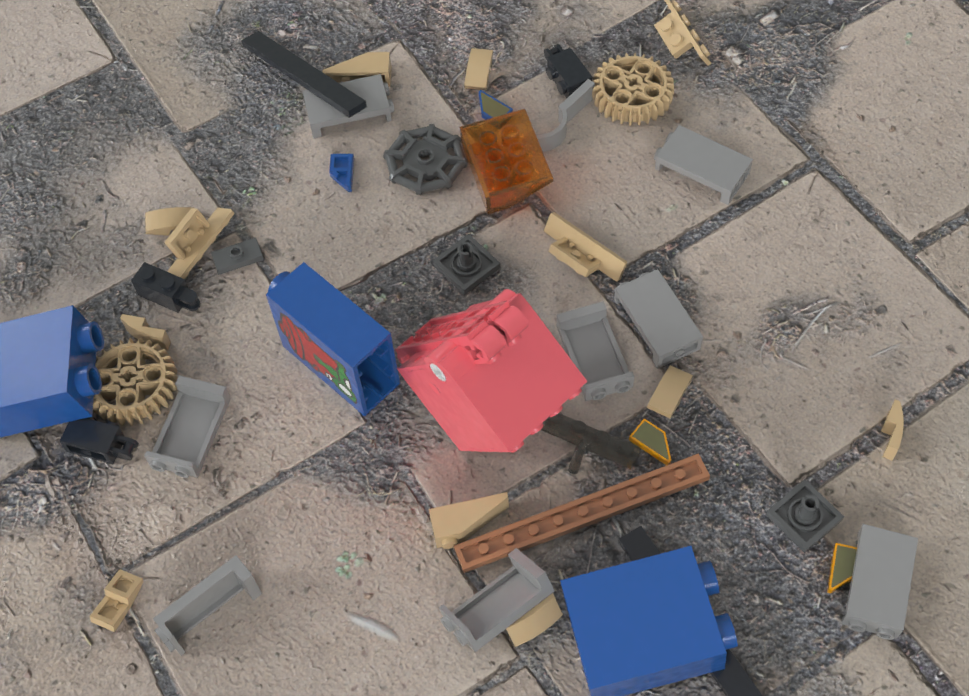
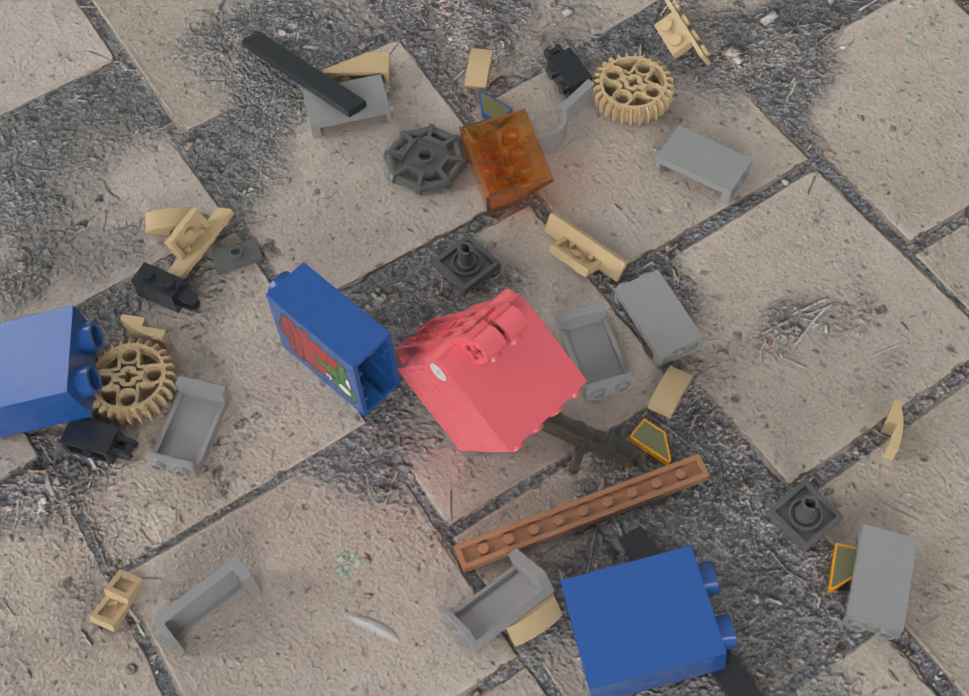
(342, 170): blue tile -> none
(461, 520): tan slope -> none

